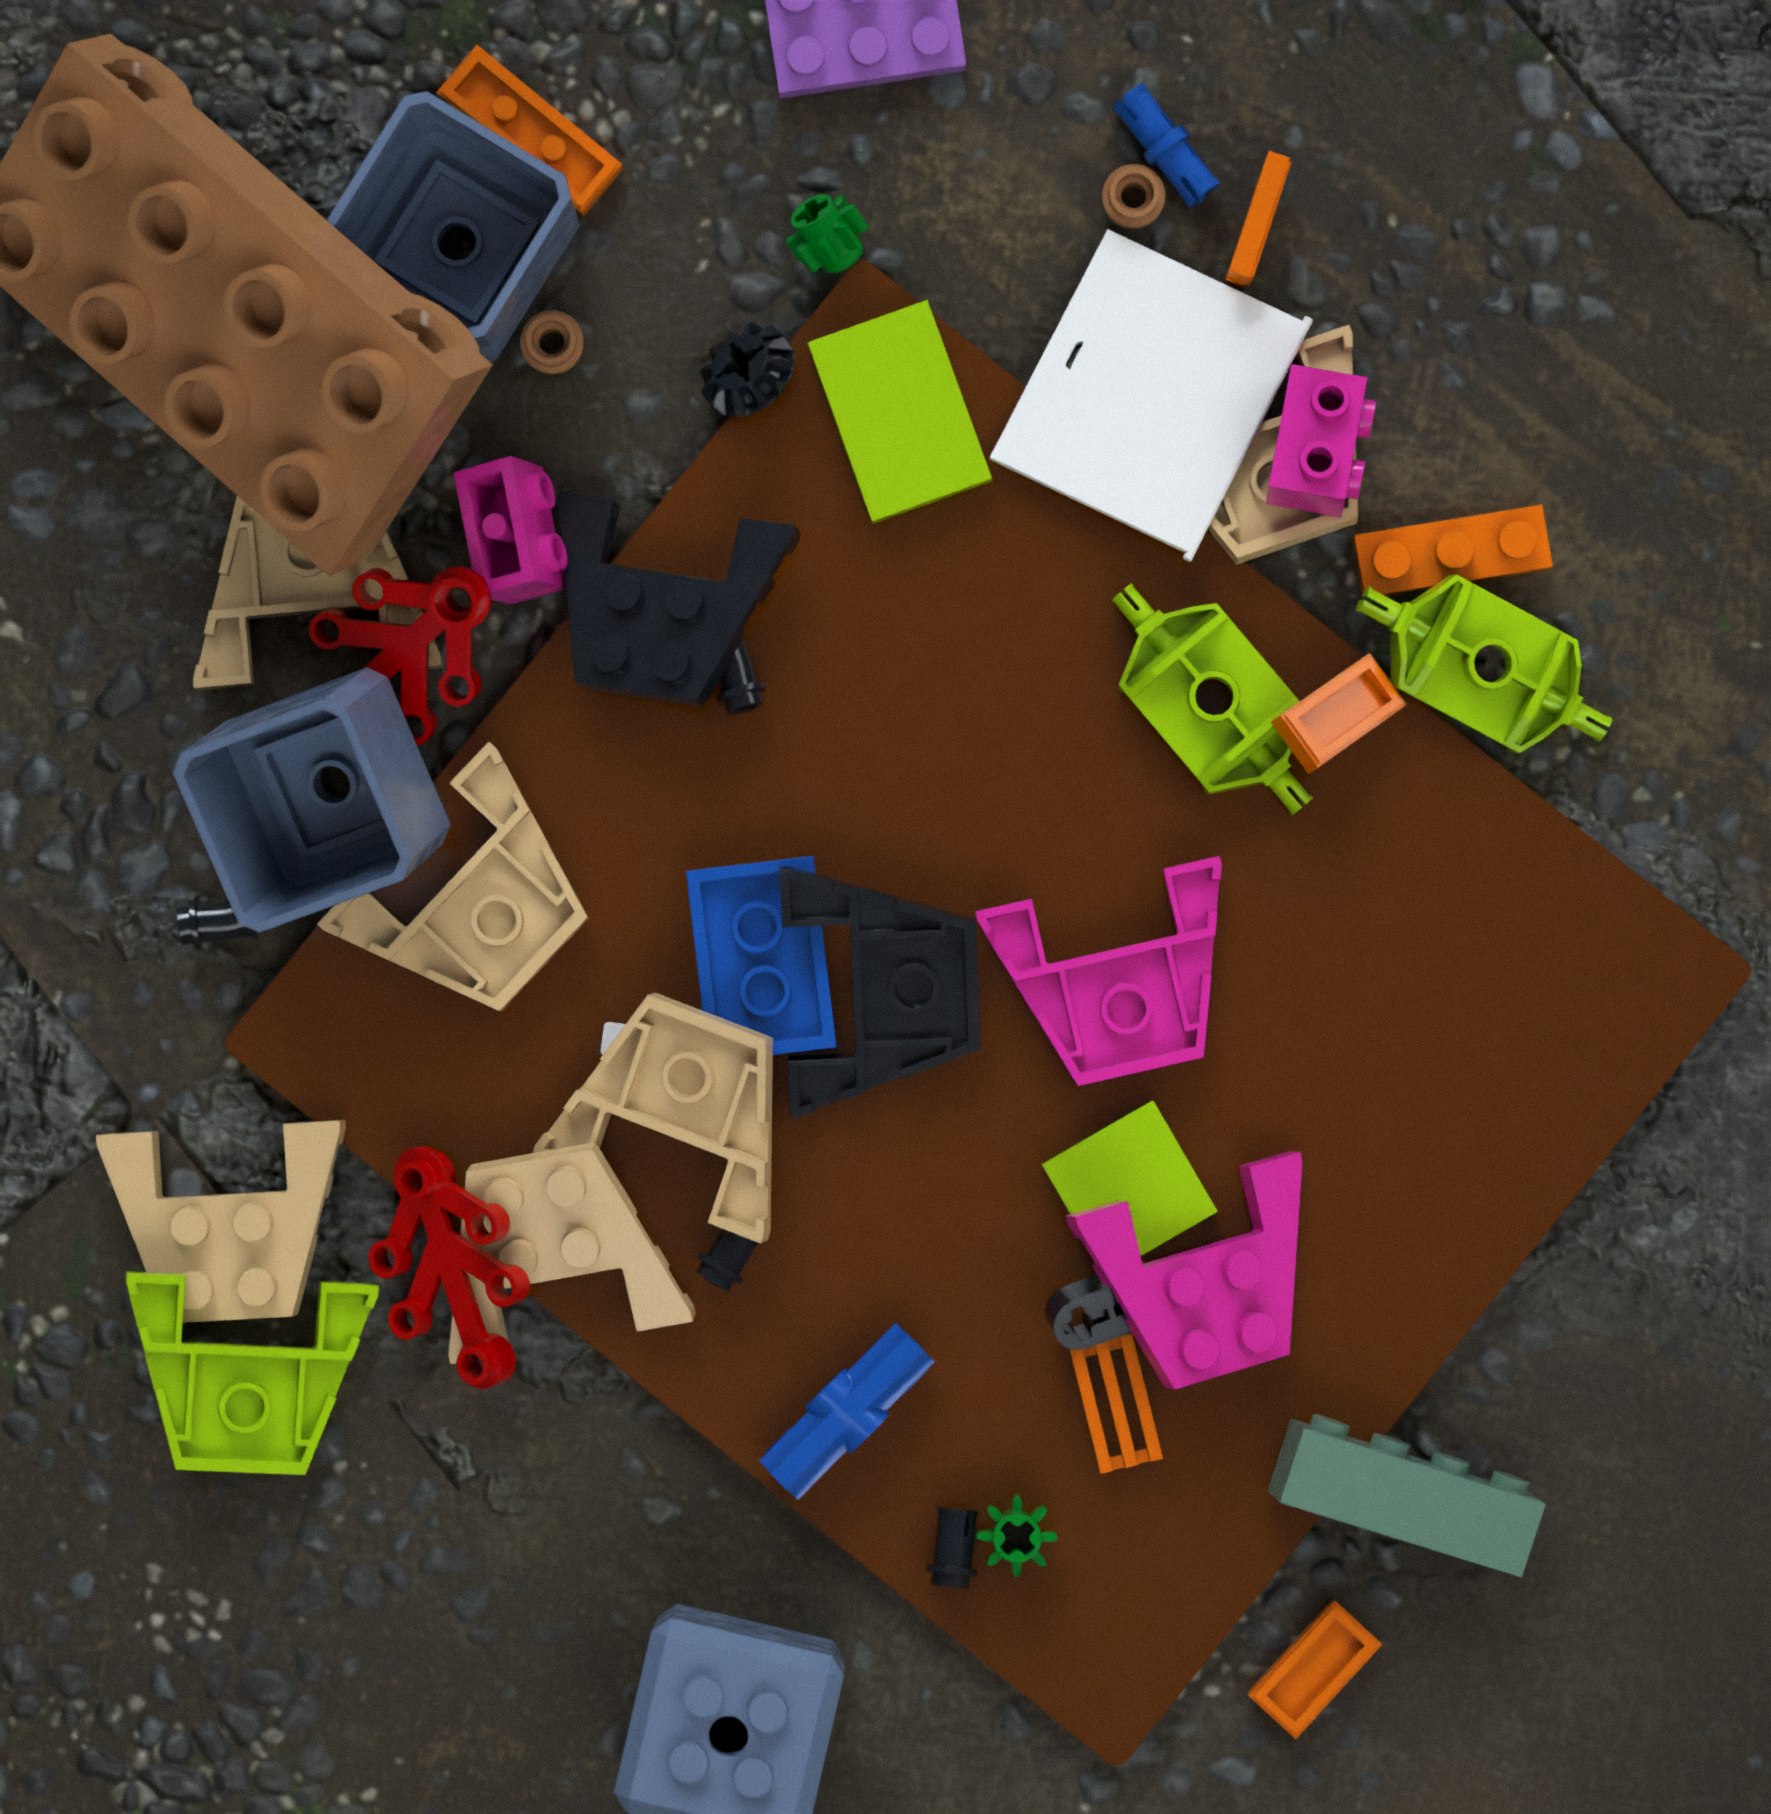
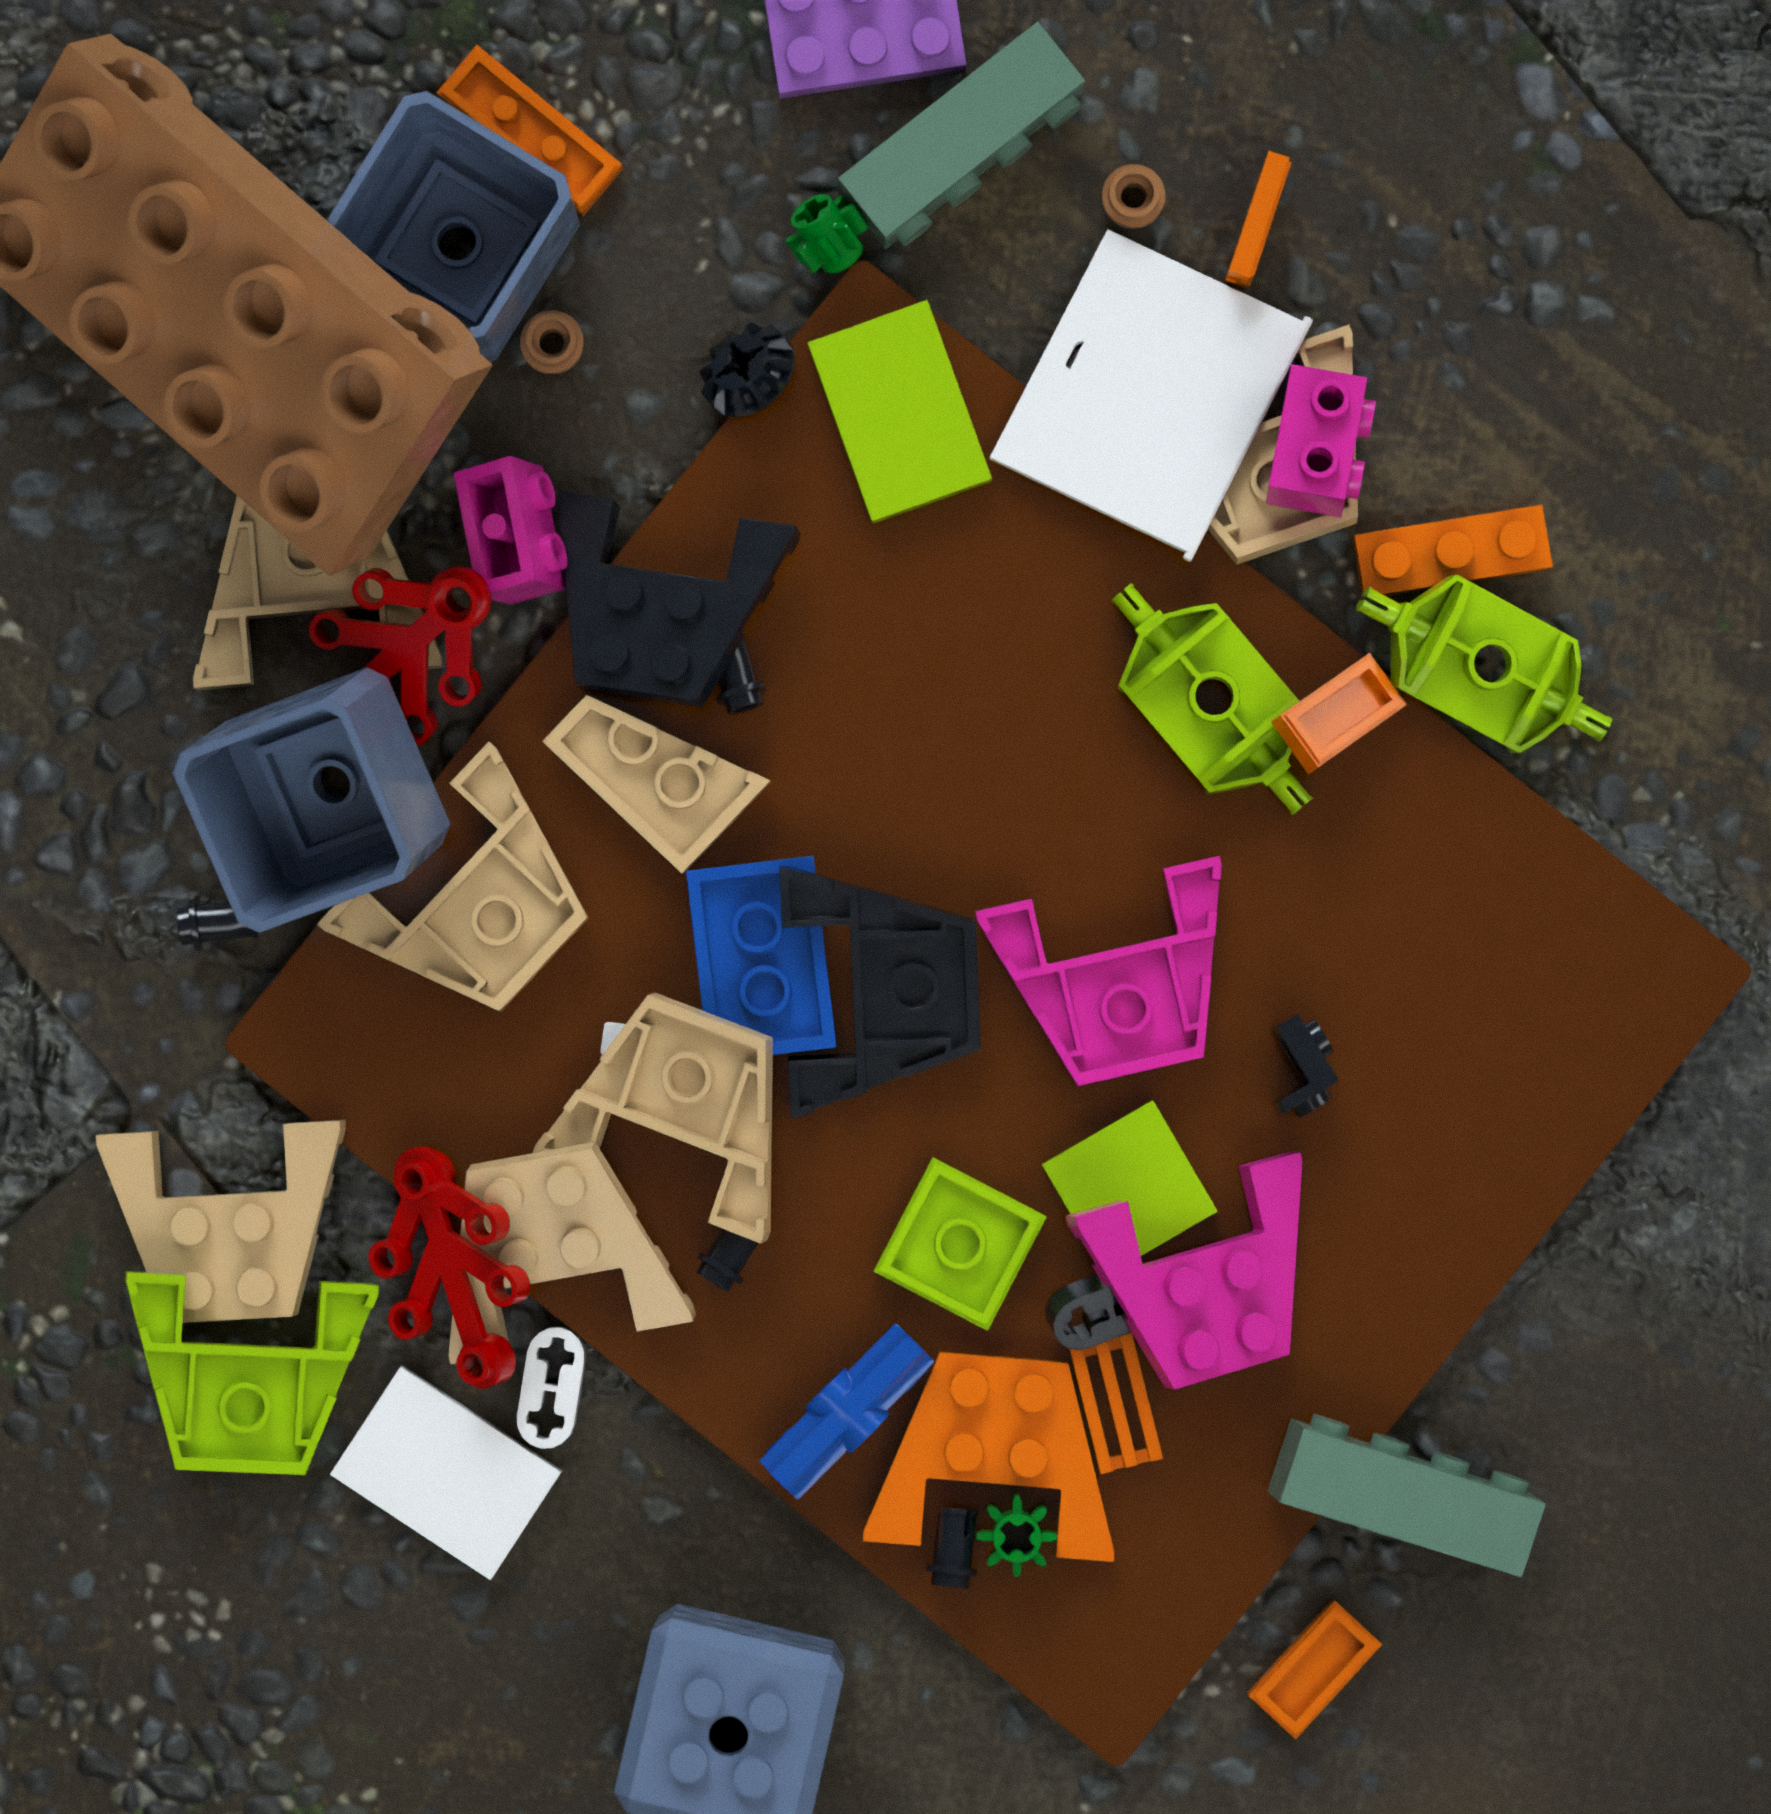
(446, 1472): none -> white tile
(535, 1385): none -> white beam
(655, 782): none -> tan wing
(960, 1243): none -> lime tile
(963, 136): none -> sand green brick
(996, 1426): none -> orange wing
(1166, 145): blue pin -> none
(1306, 1049): none -> black bracket

